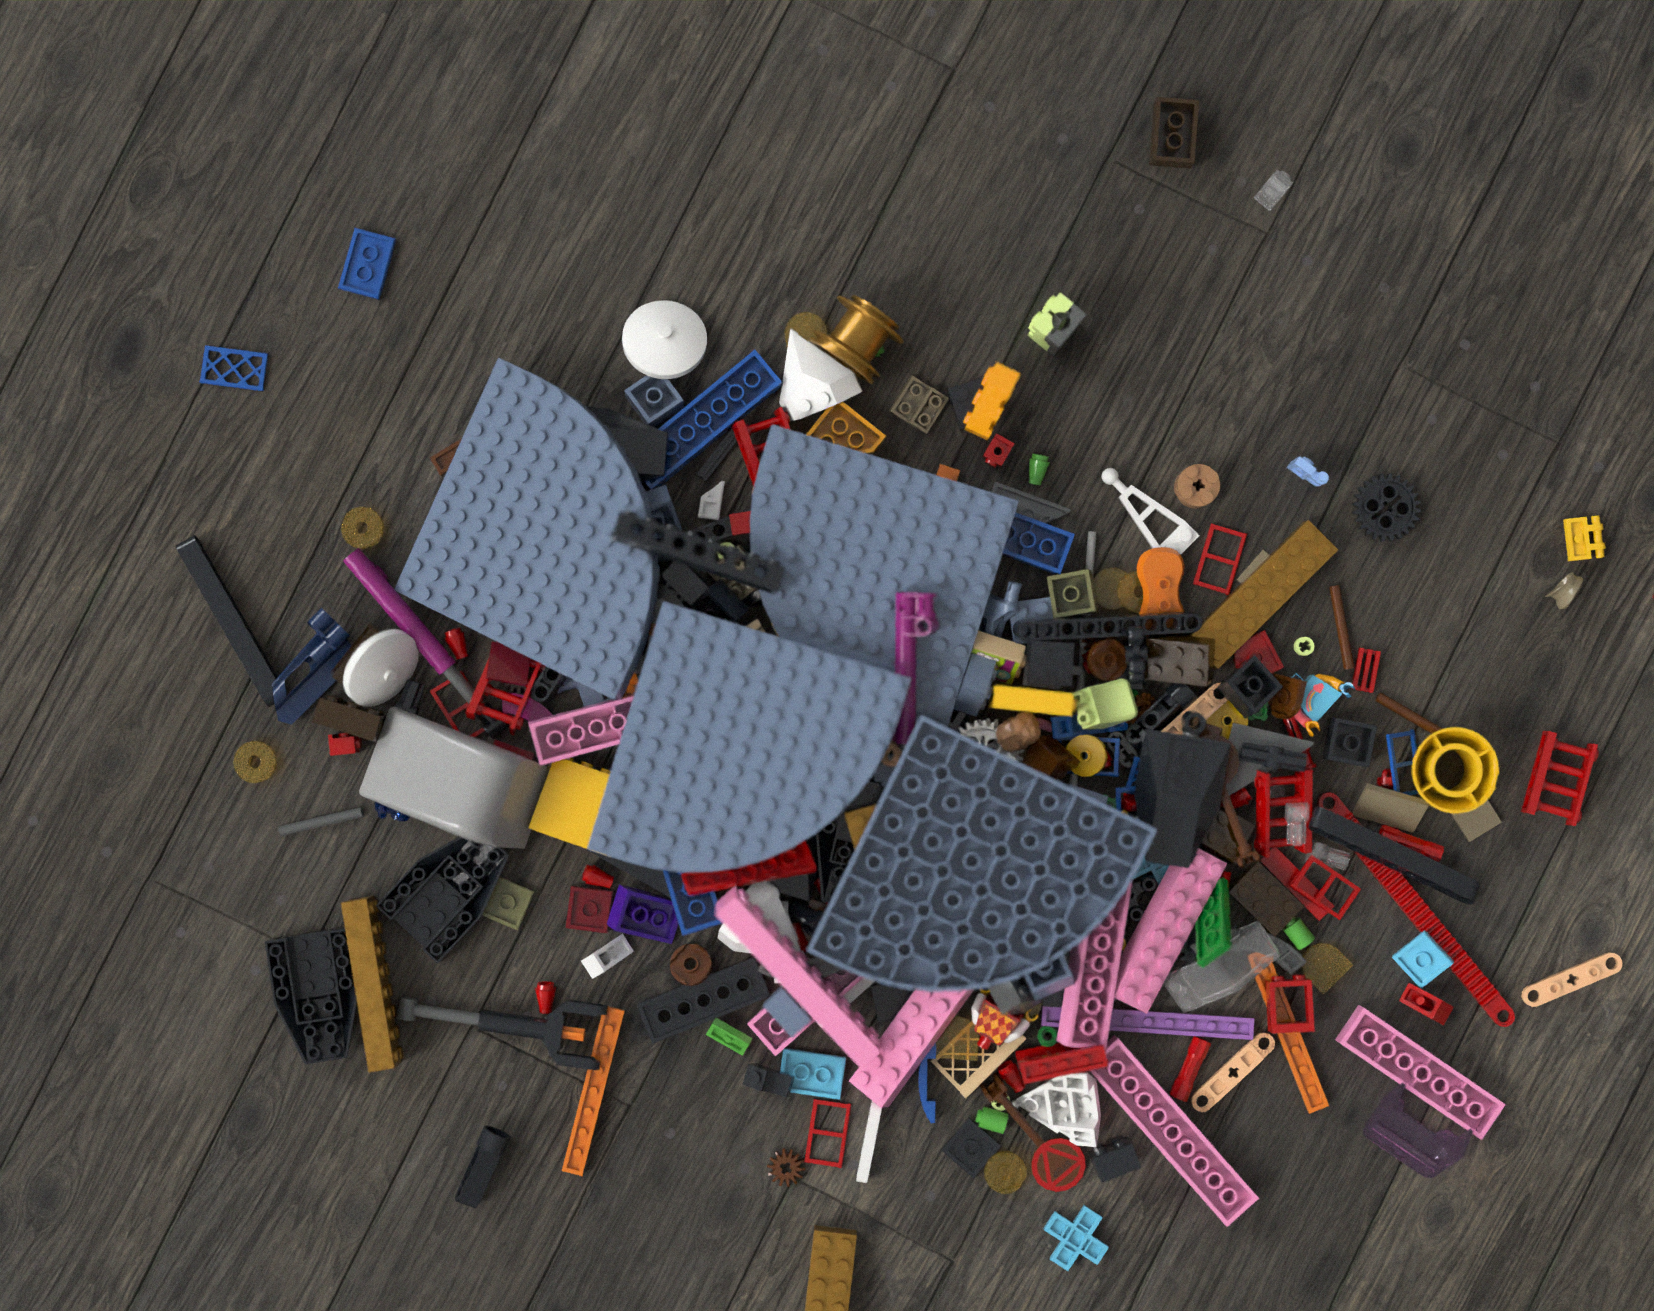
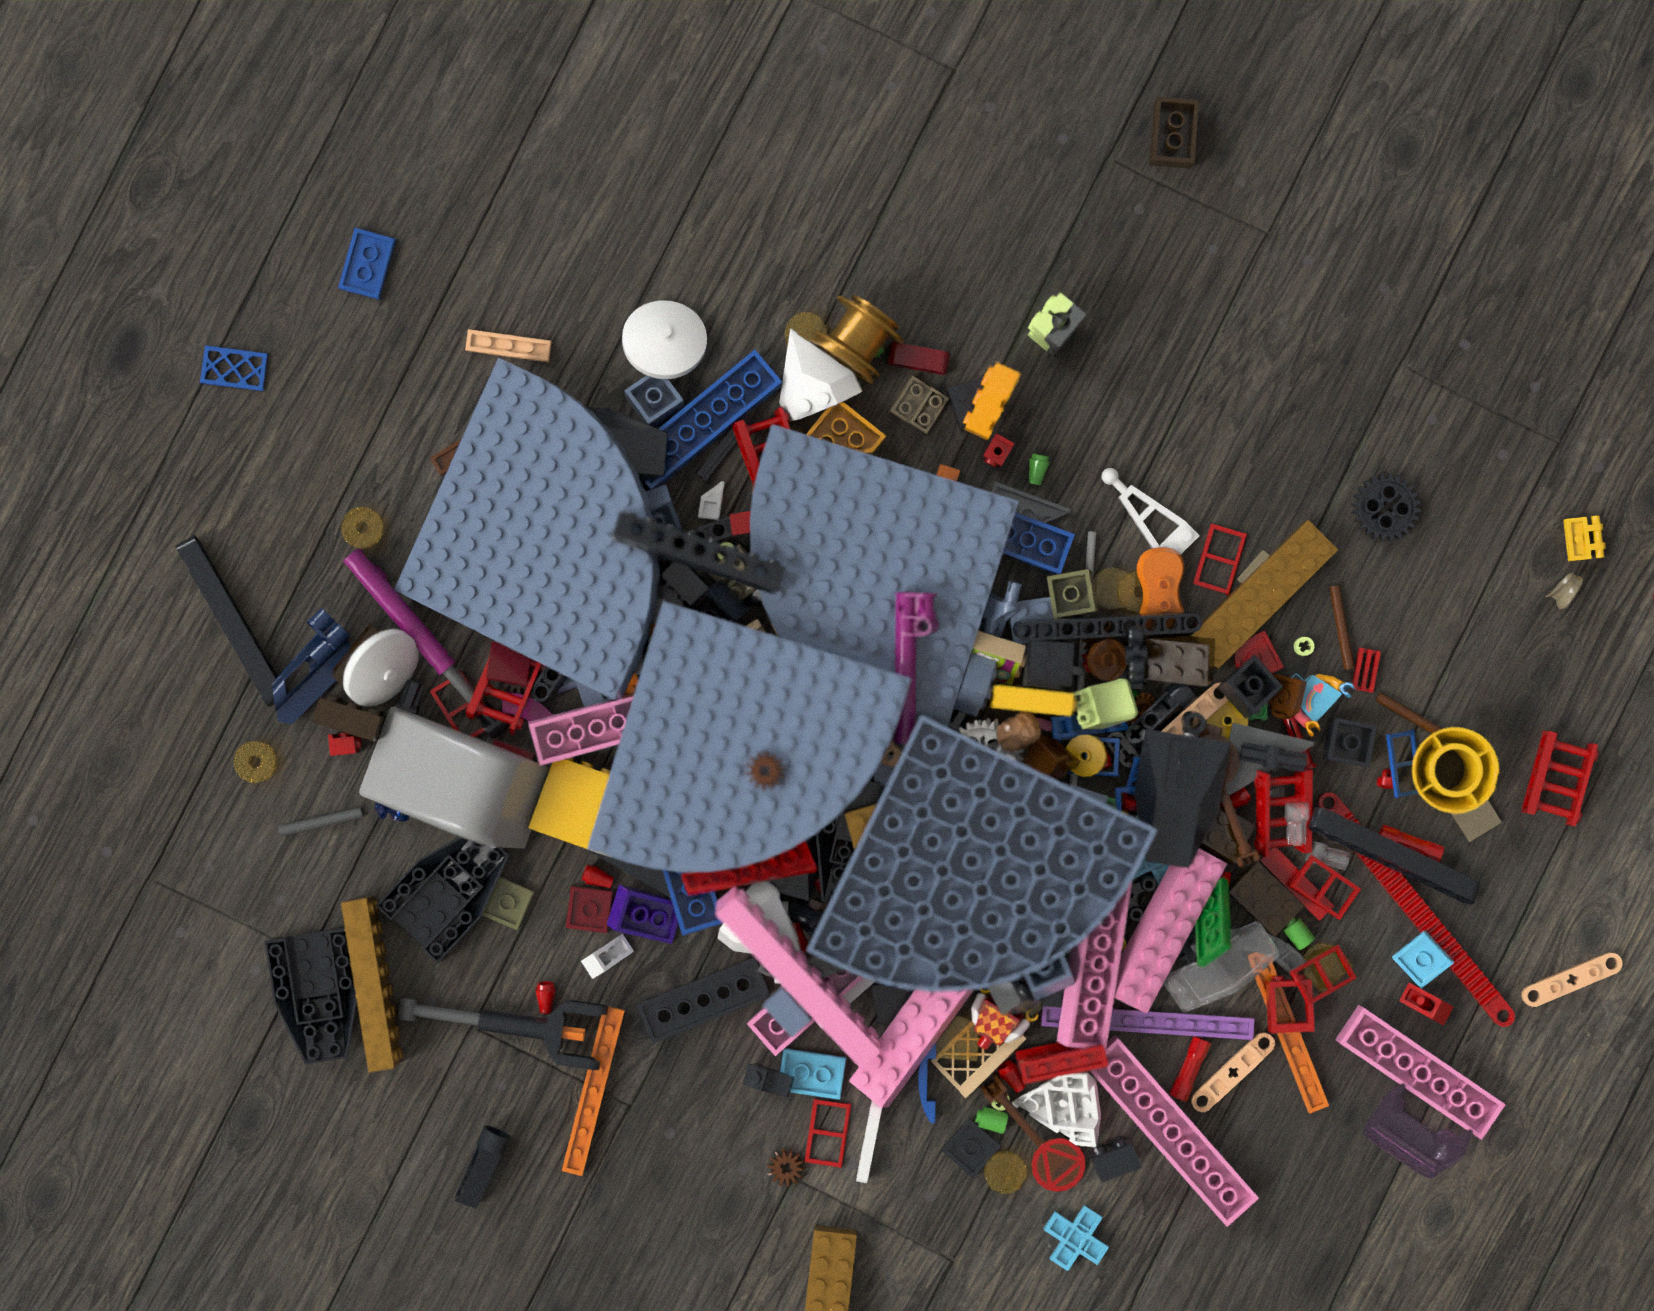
(456, 641): red cone -> none
(508, 345): none -> light nougat tile
(696, 975): reddish brown tile -> none
(729, 1036): bright green plate -> none
(774, 770): none -> reddish brown gear
(918, 358): none -> dark red beam
(1047, 1029): green plate -> none
(1207, 479): medium nougat brick -> none
(1274, 189): clear brick -> none
(1304, 469): light blue plate -> none
(1330, 987): none -> red window
(1390, 808): dark tan tile -> none

